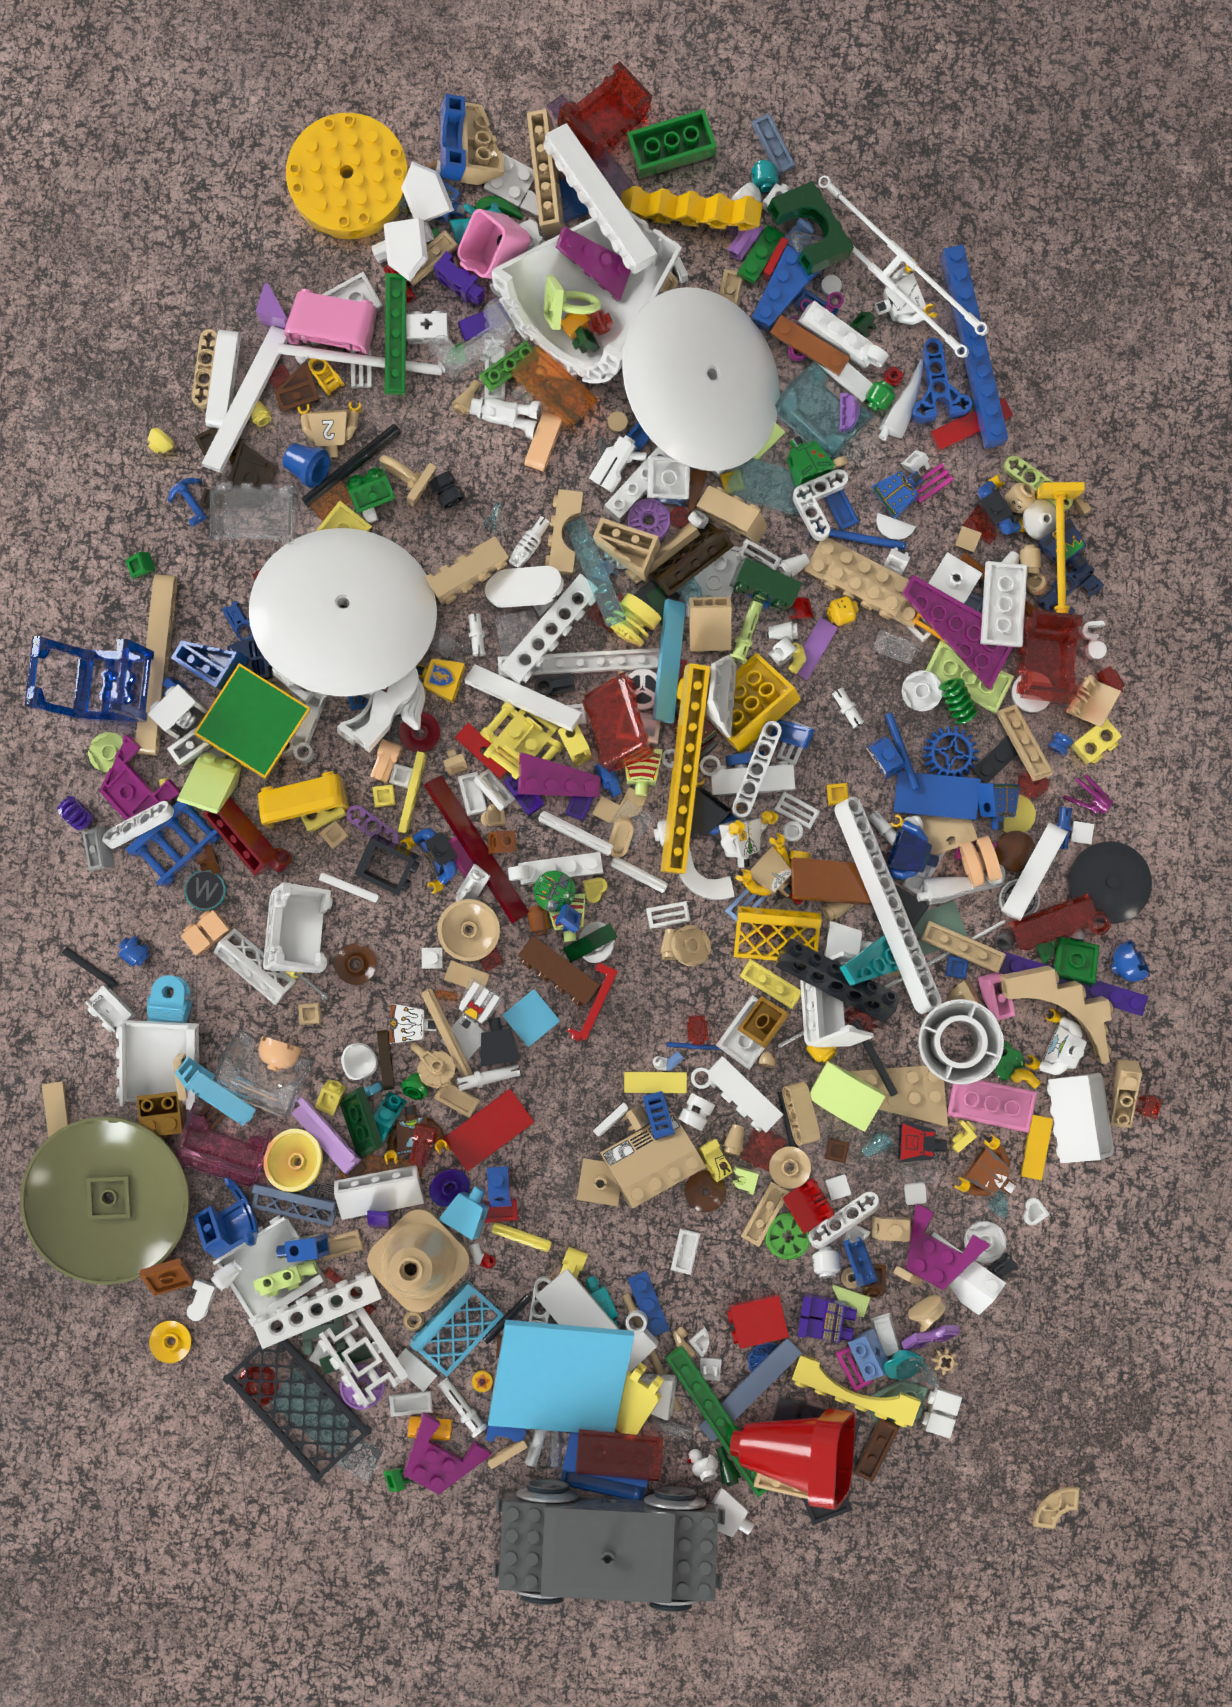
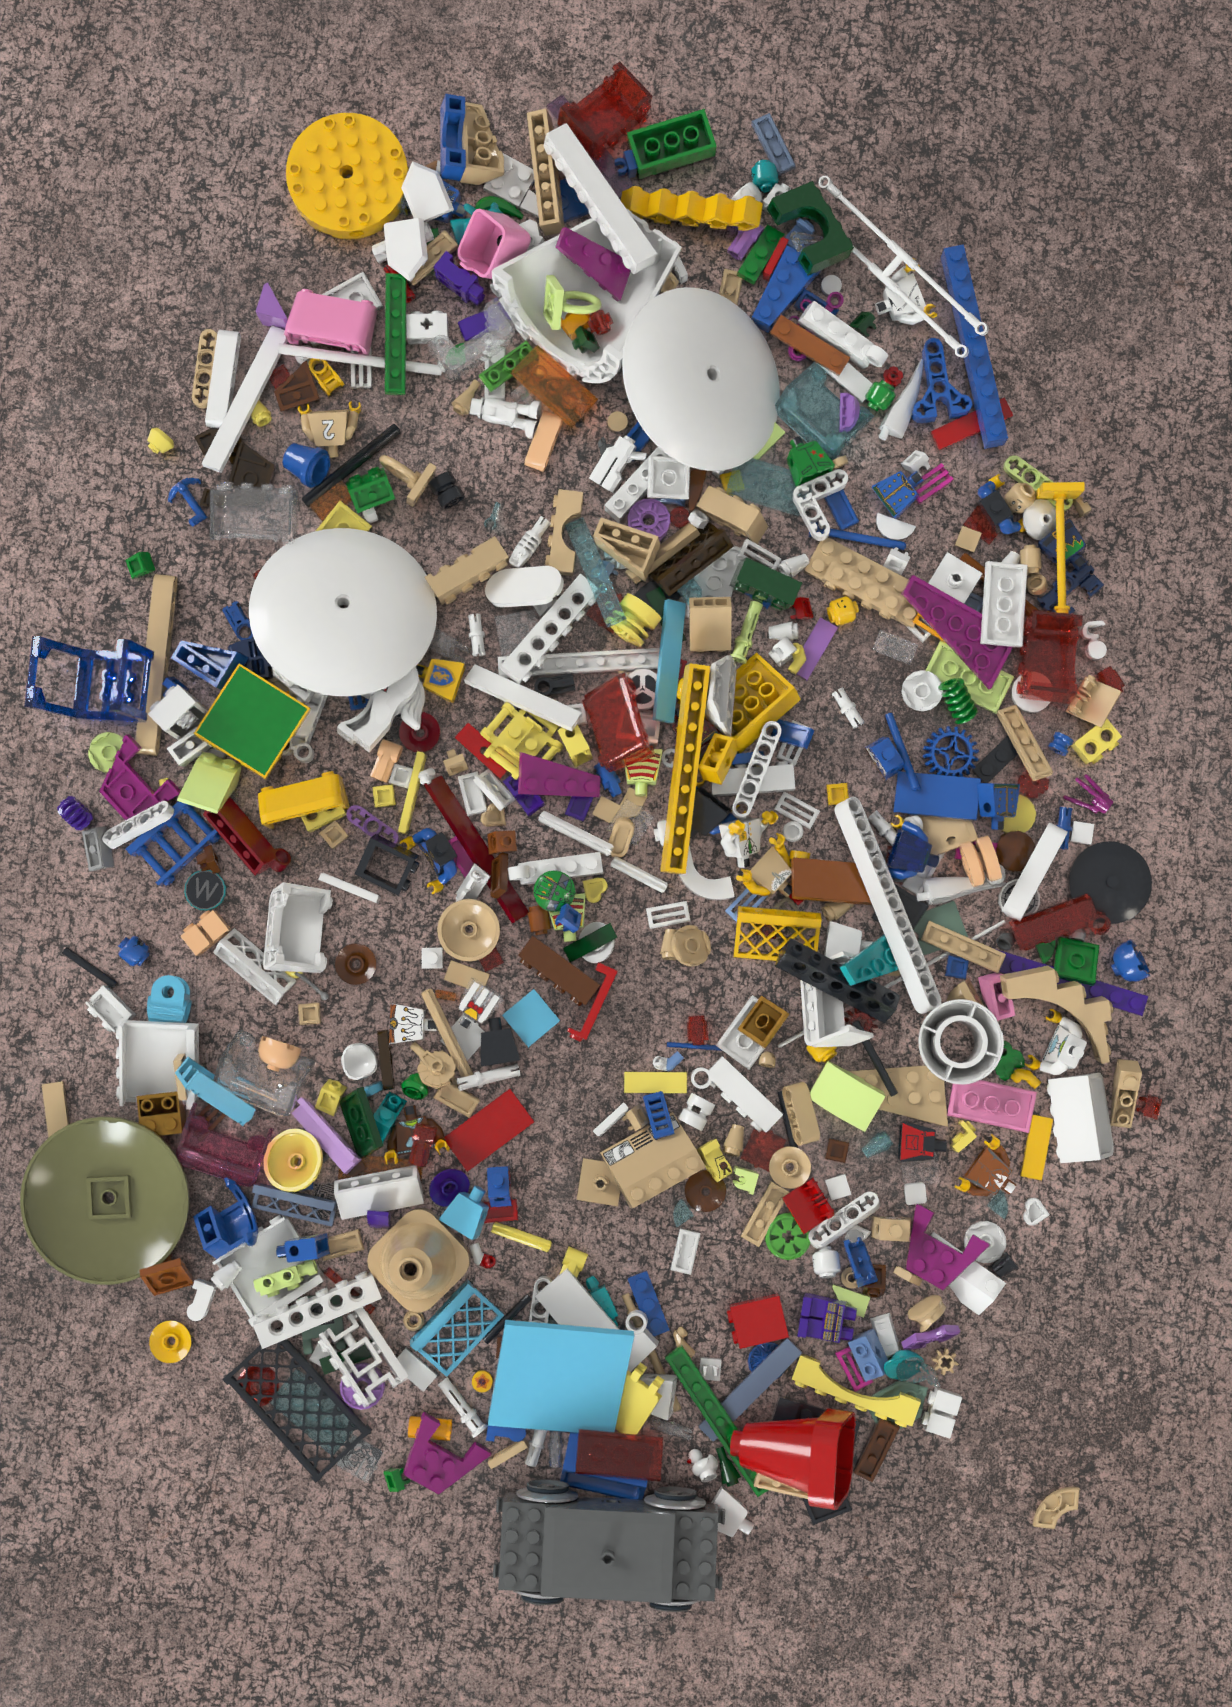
(411, 1403): white tile -> none
(426, 776): none -> white arm
(499, 875): none -> reddish brown tile
(628, 163): none -> blue tile
(681, 1213): none -> clear light blue tile
(700, 1341): white tile -> none
(718, 758): none -> yellow brick
(771, 983): light yellow tile -> none

